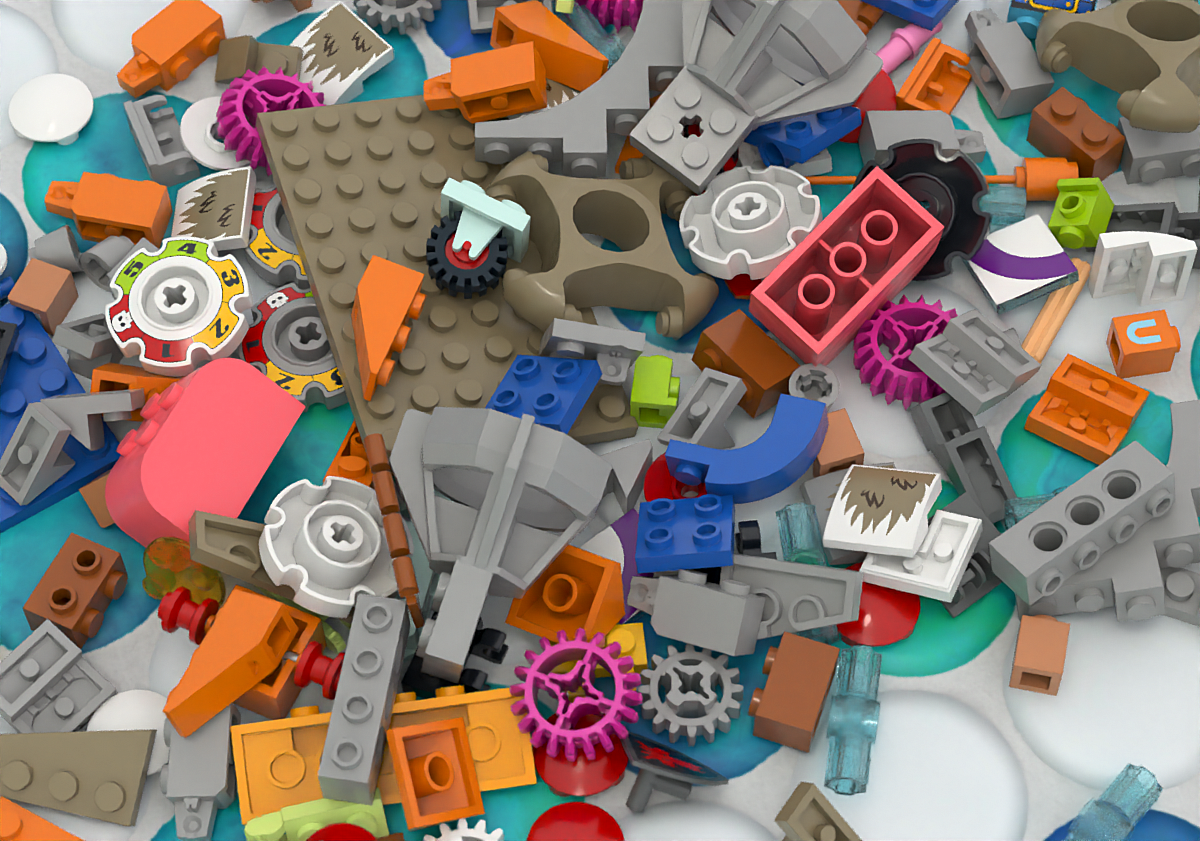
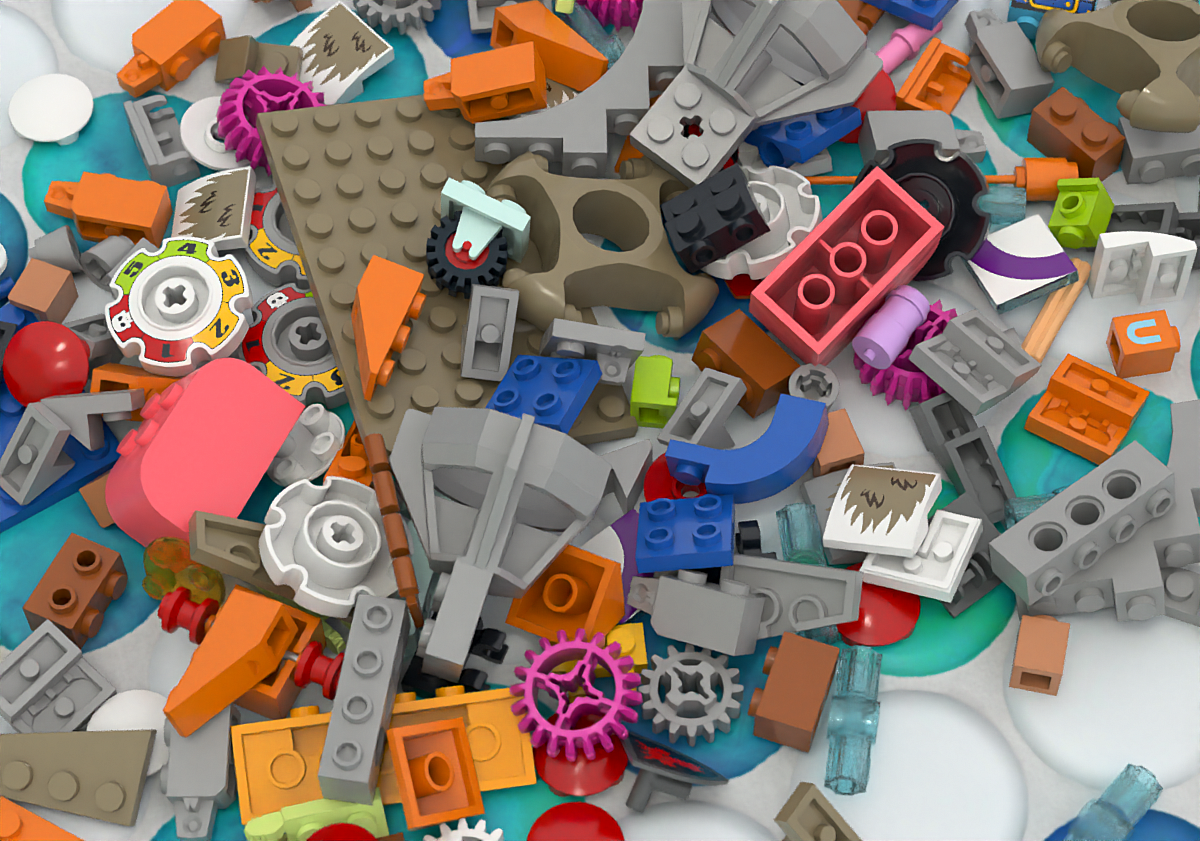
(45, 362): none -> red dish
(308, 447): none -> white dish
(488, 332): none -> light grey slope
(714, 218): none -> black plate
(890, 328): none -> lavender piece

